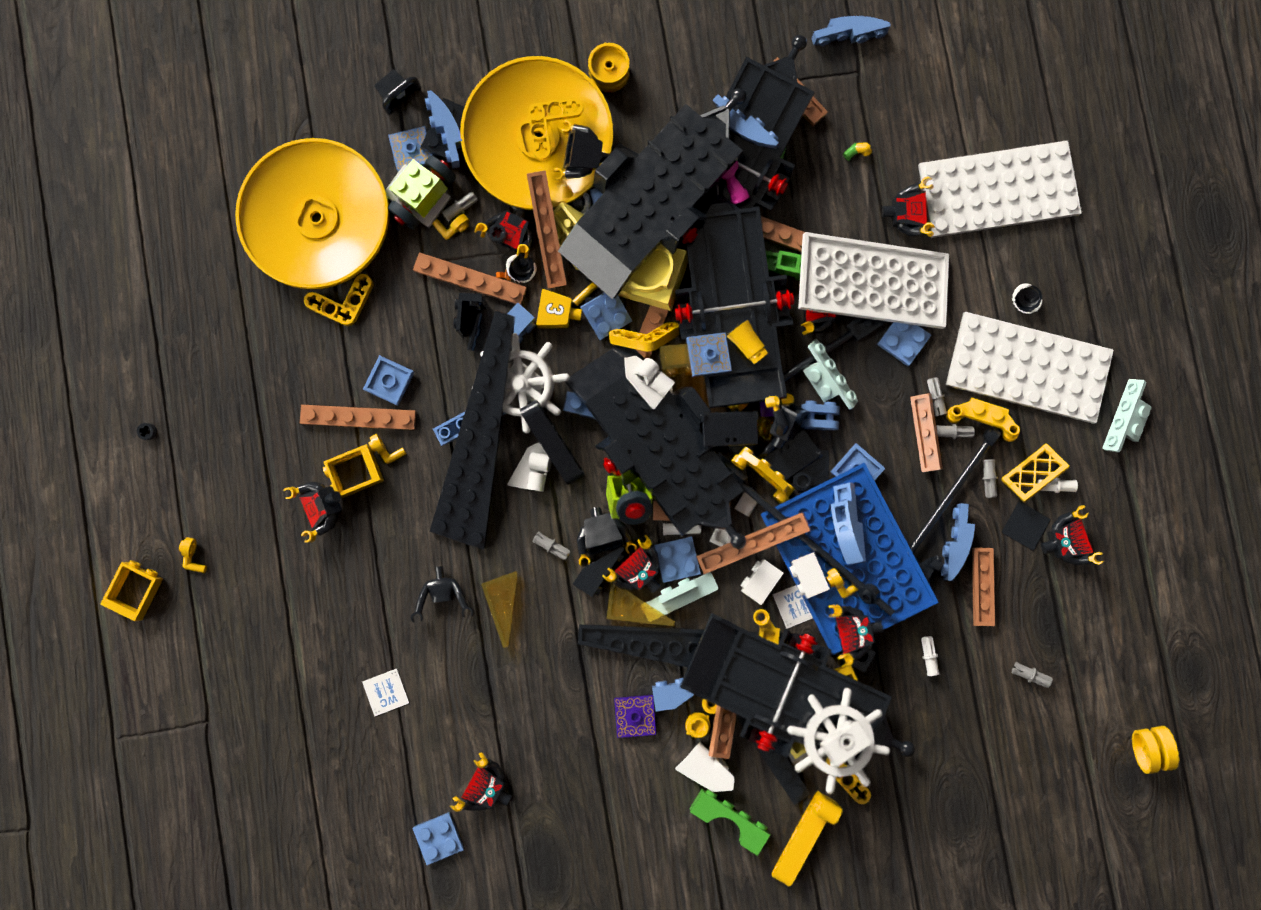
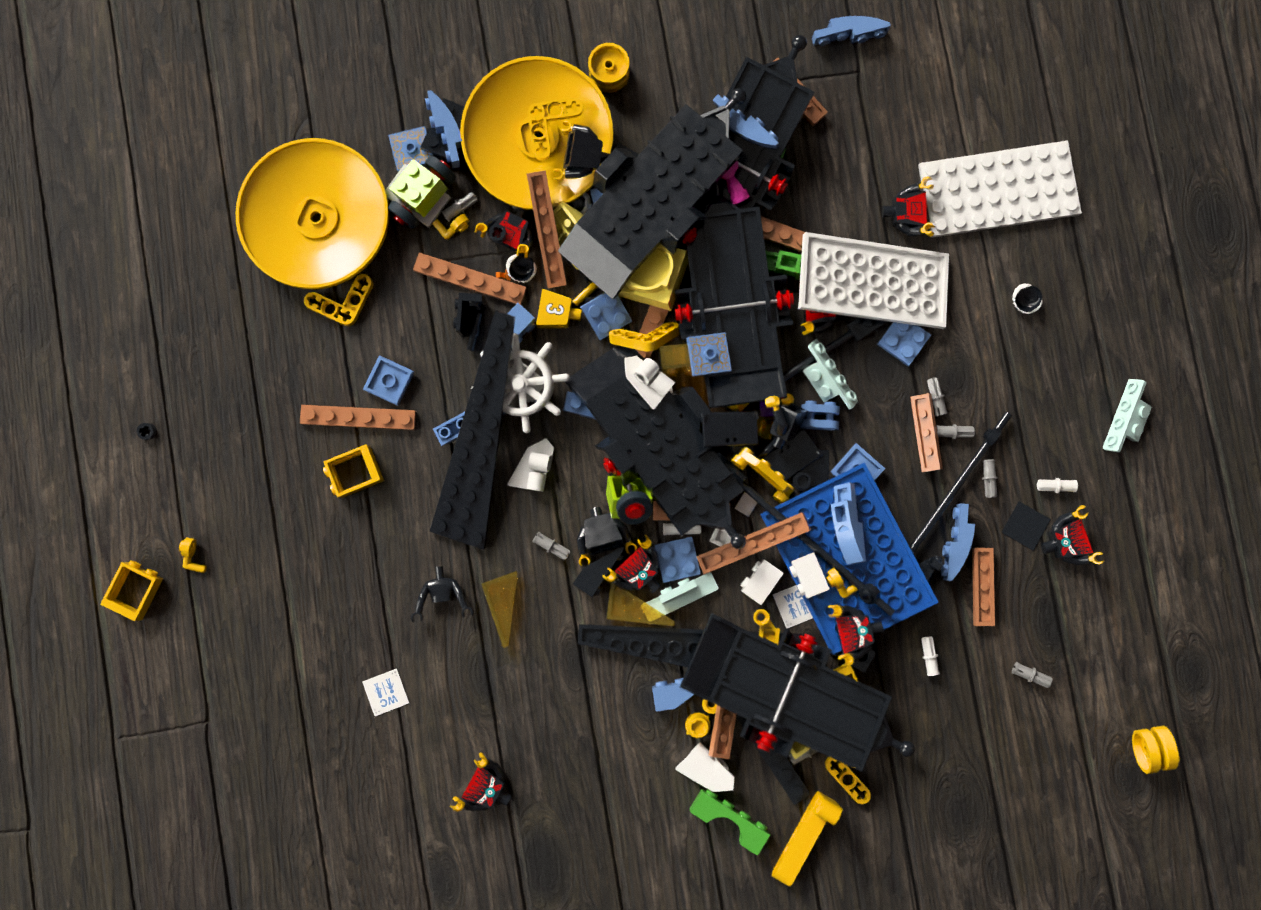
(320, 506): black torso -> none
(377, 445): yellow plate -> none
(395, 88): black piece -> none
(438, 838): medium blue plate -> none
(551, 442): black beam -> none
(635, 716): dark purple plate -> none
(748, 342): yellow plant -> none
(839, 743): white piece -> none
(863, 148): arm -> none
(986, 414): yellow plate -> none
(1029, 367): white plate -> none
(1036, 487): yellow window -> none

